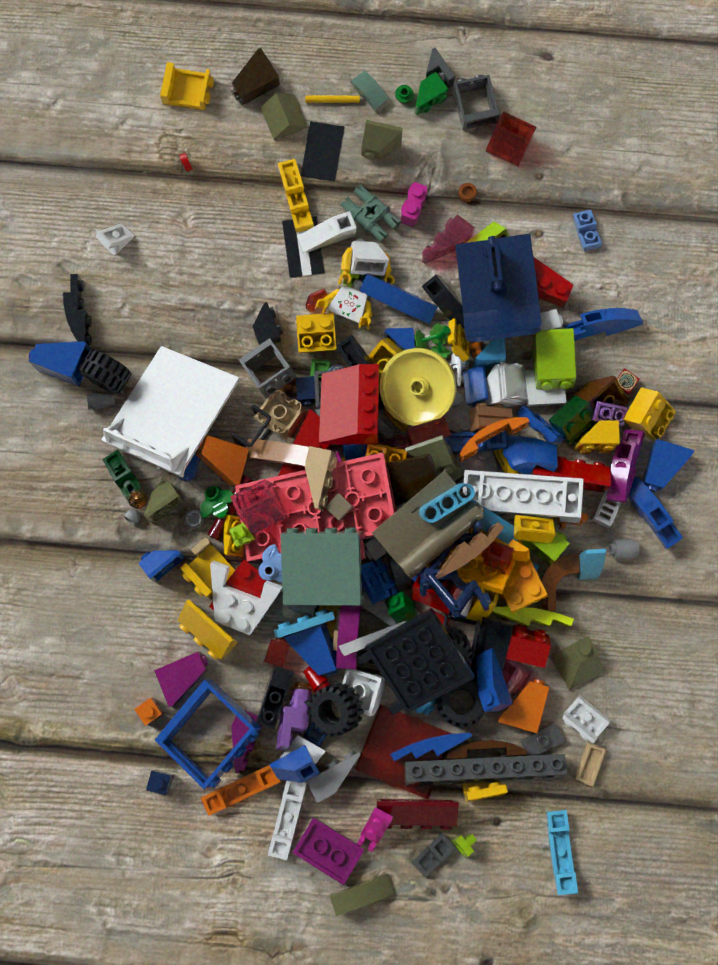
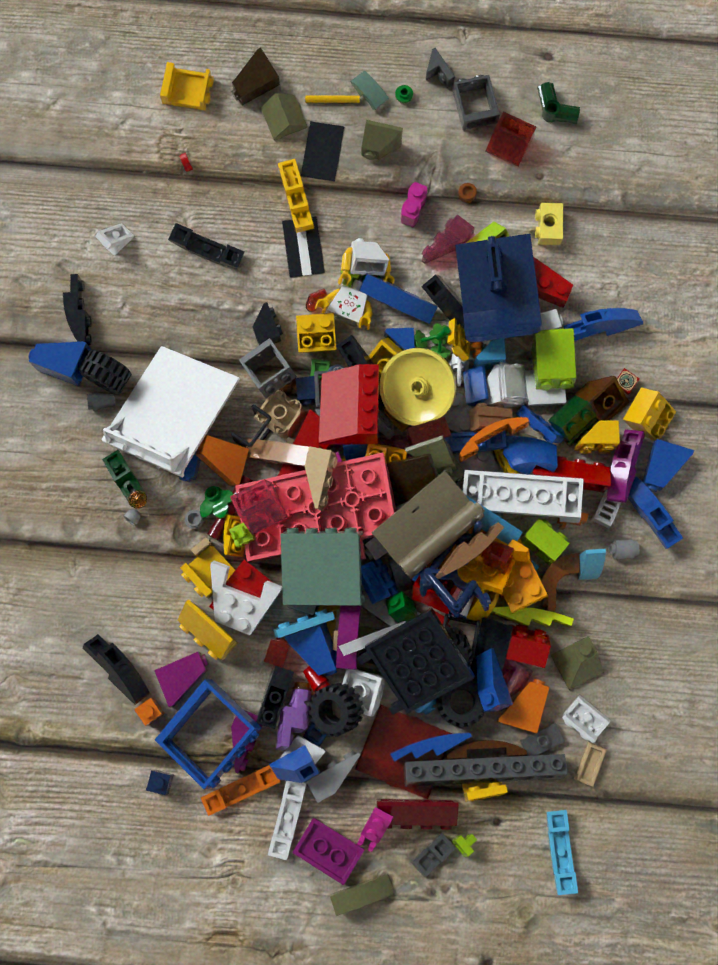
(118, 667): none -> black slope
(159, 563): blue slope -> none
(162, 501): olive slope -> none
(205, 248): none -> black slope
(272, 559): light blue plate -> none
(328, 232): white slope -> none
(339, 507): dark tan tile -> none
(372, 204): sand green pin -> none
(431, 92): green slope -> none
(456, 502): medium azure beam -> none
(534, 529): yellow slope -> none
(549, 213): none -> light yellow brick
(562, 112): none -> dark green piece
(586, 230): medium blue slope -> none
(609, 412): medium lavender slope -> none

